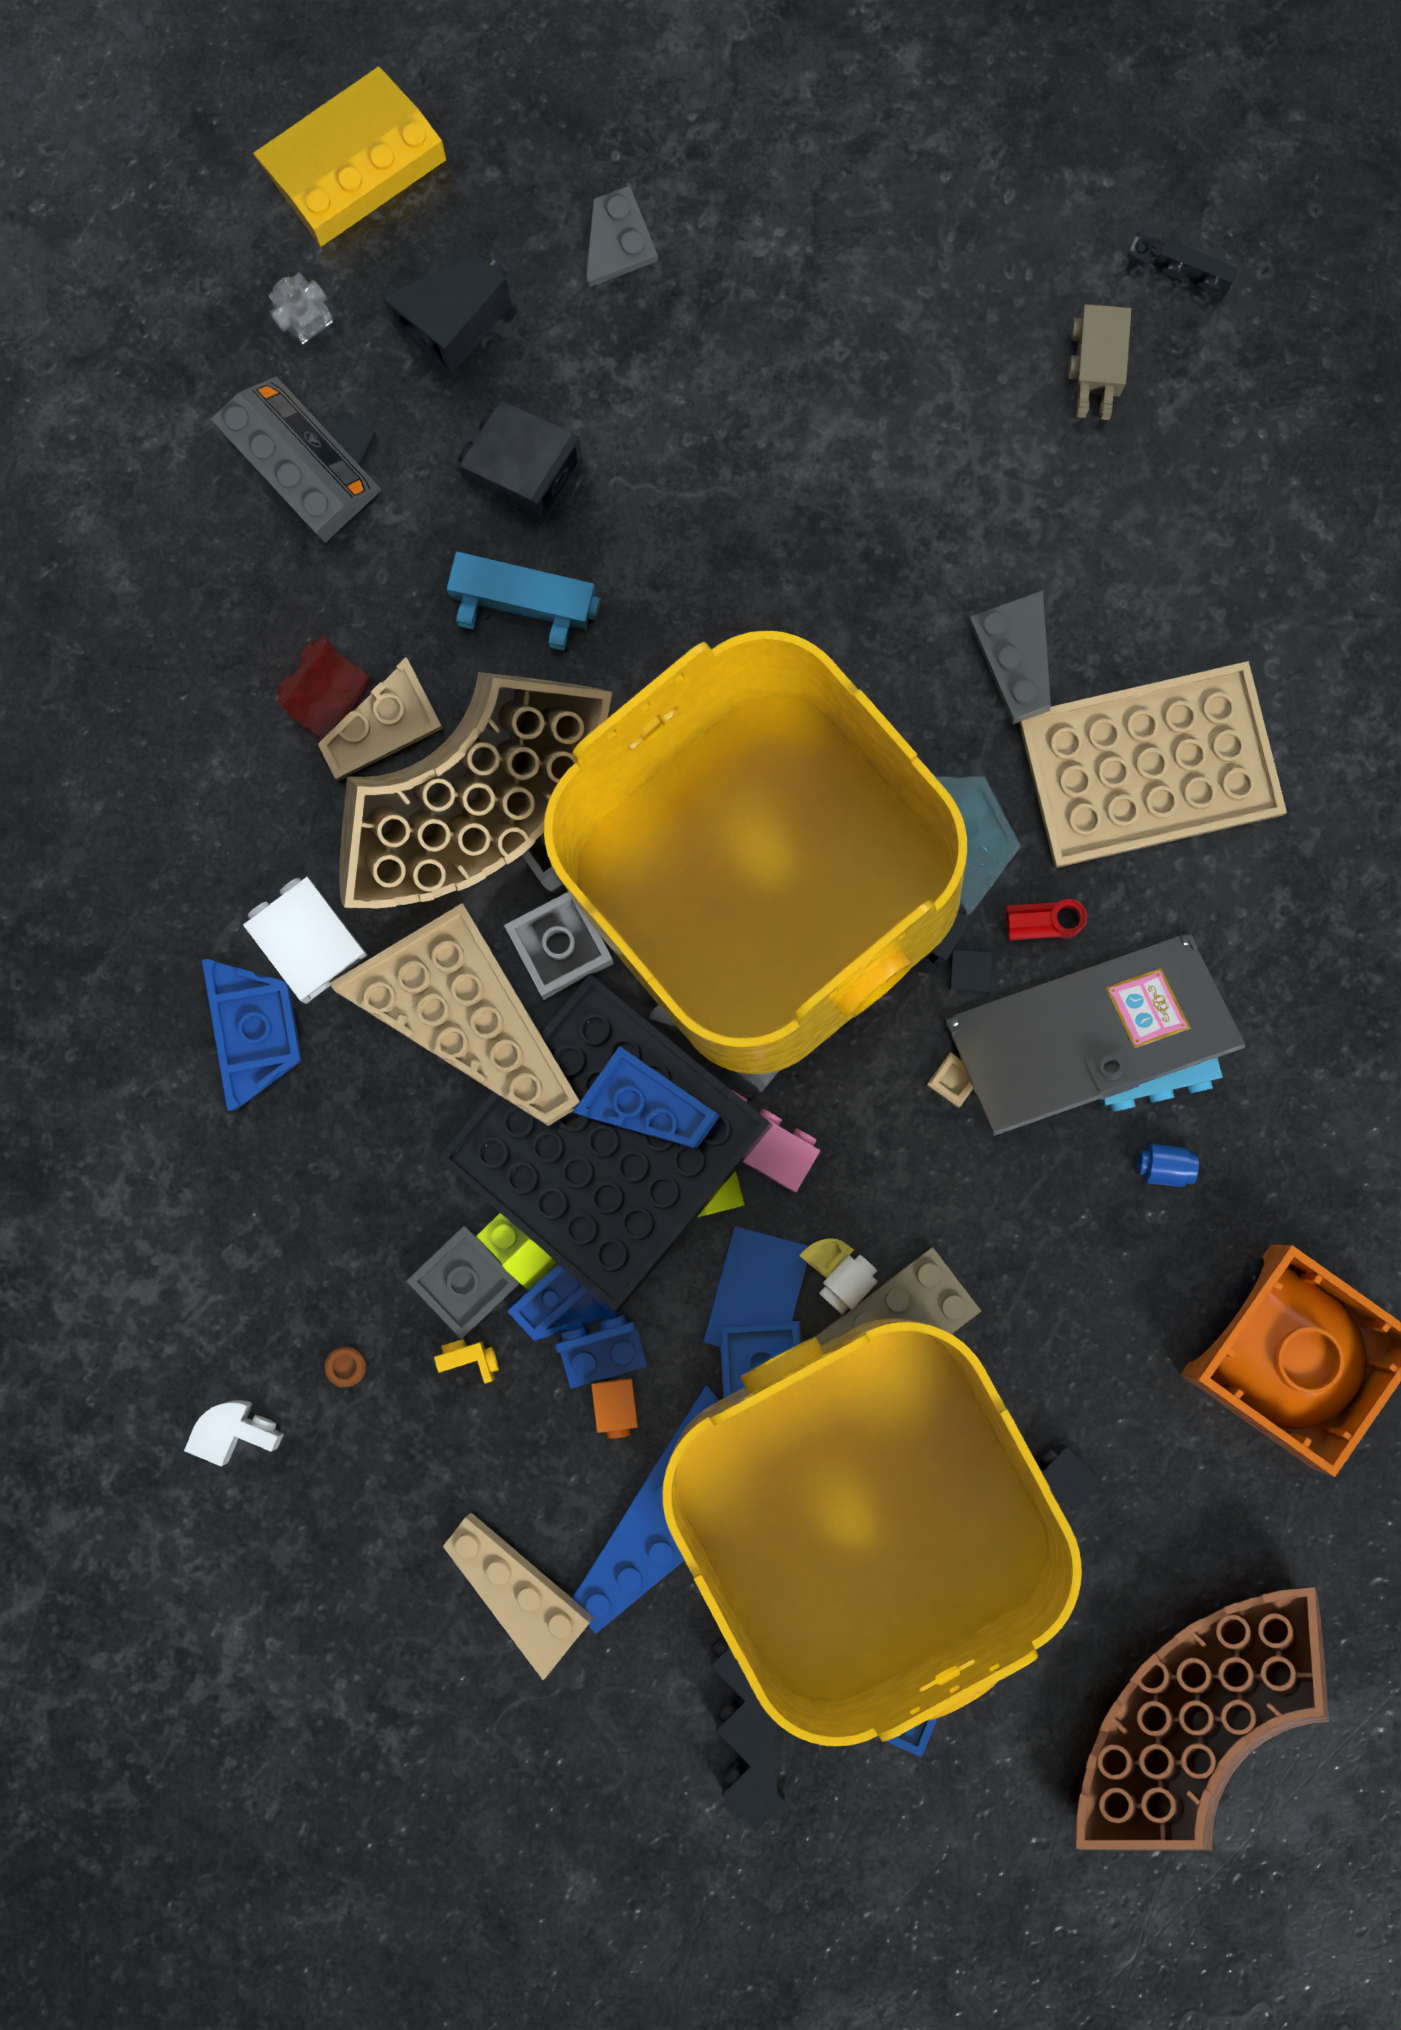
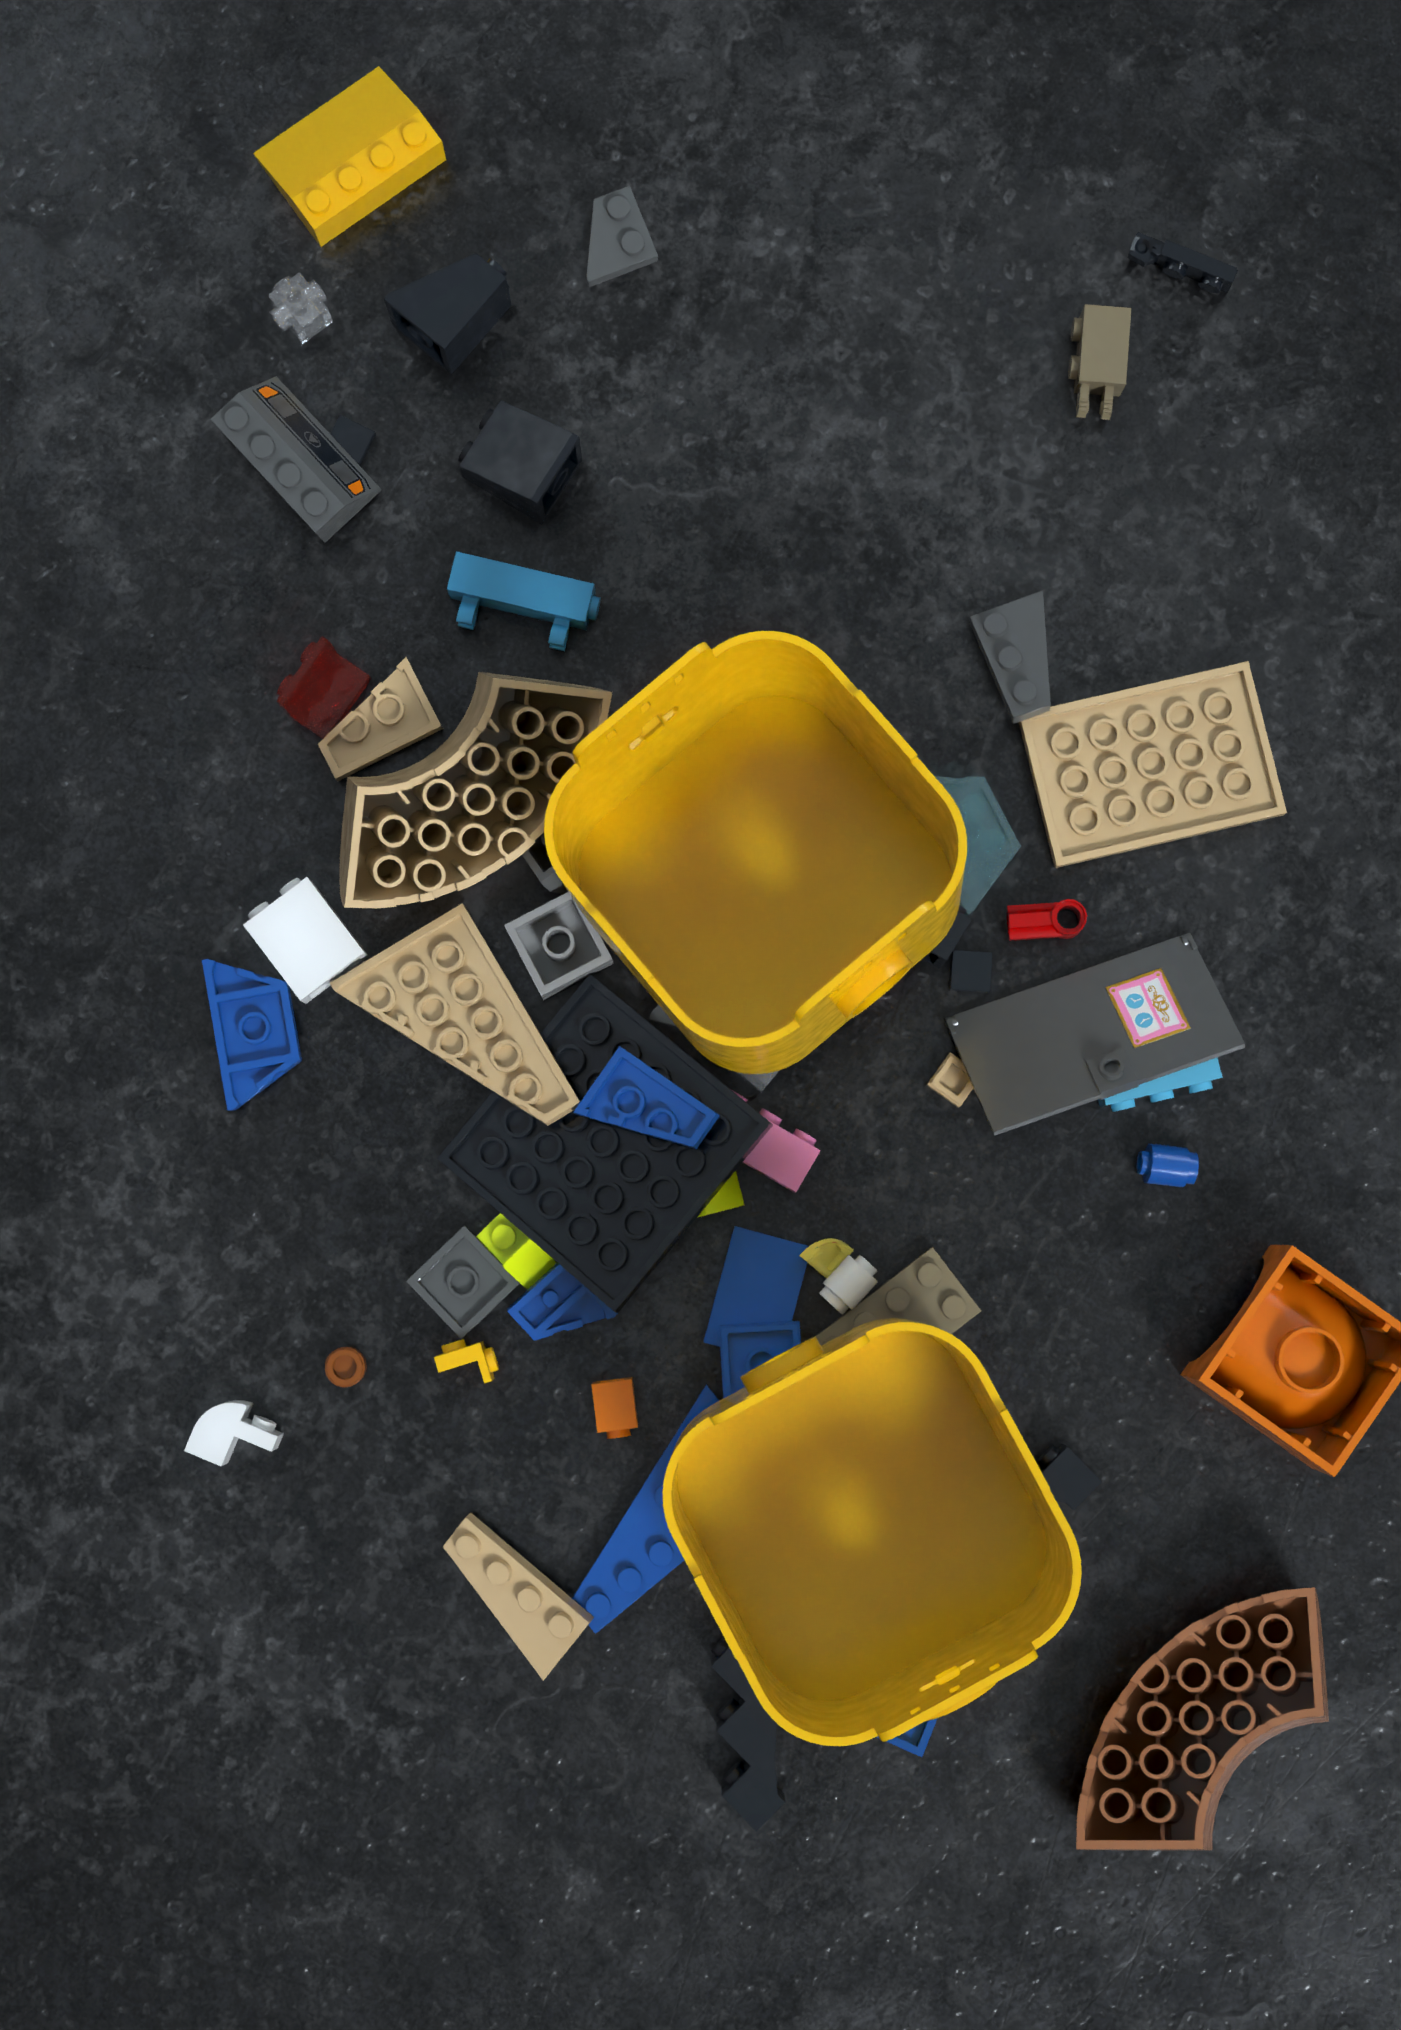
(601, 1352): blue bracket -> none

